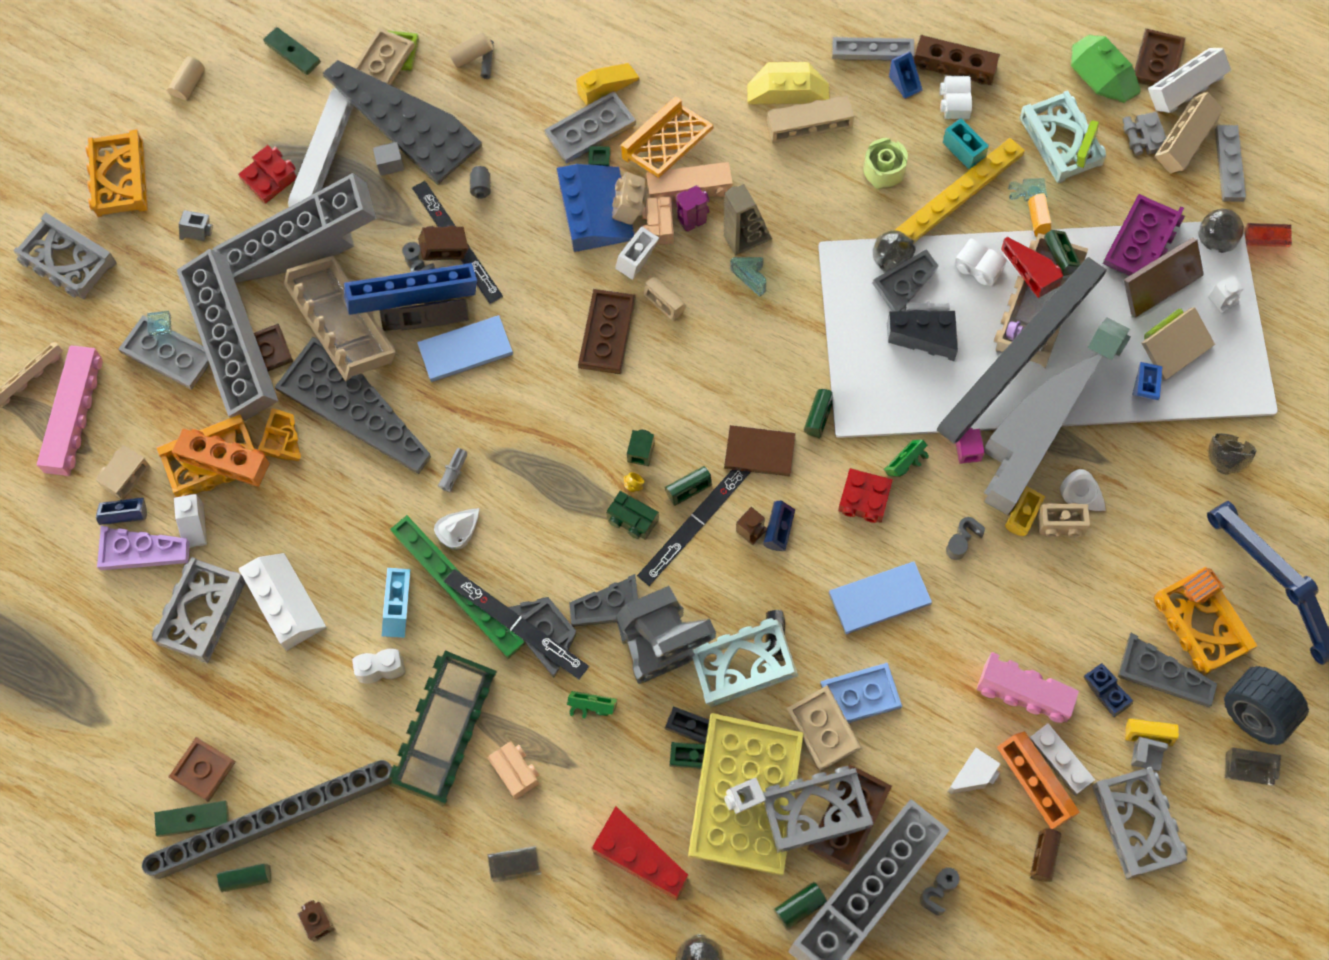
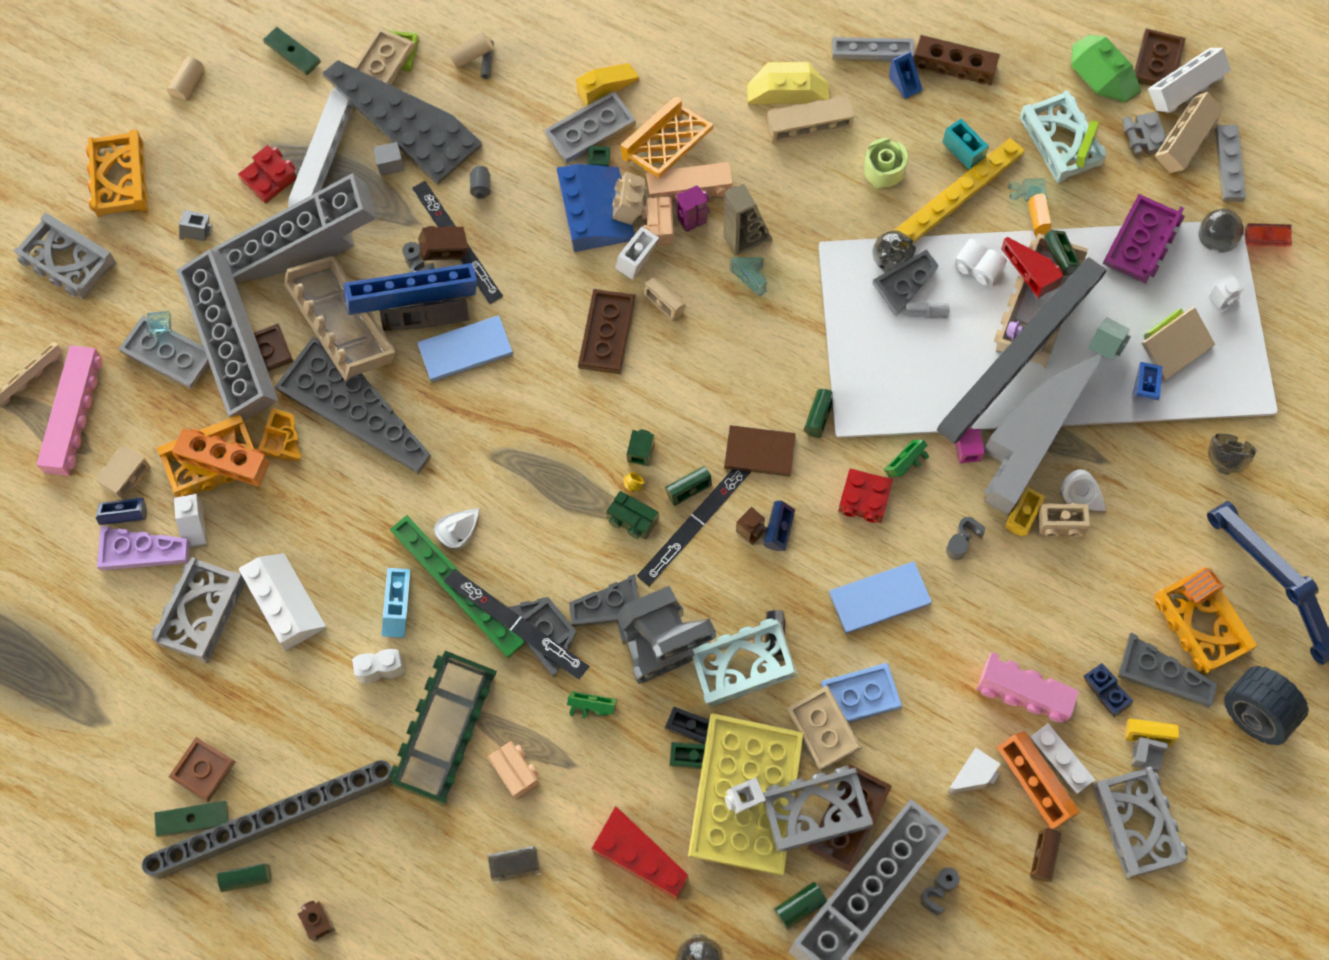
(453, 470): light grey axle -> none
(925, 331): black wedge -> none
(957, 97): white brick -> none
(1163, 277): reddish brown tile -> none
(1252, 766): clear smoke hinge -> none

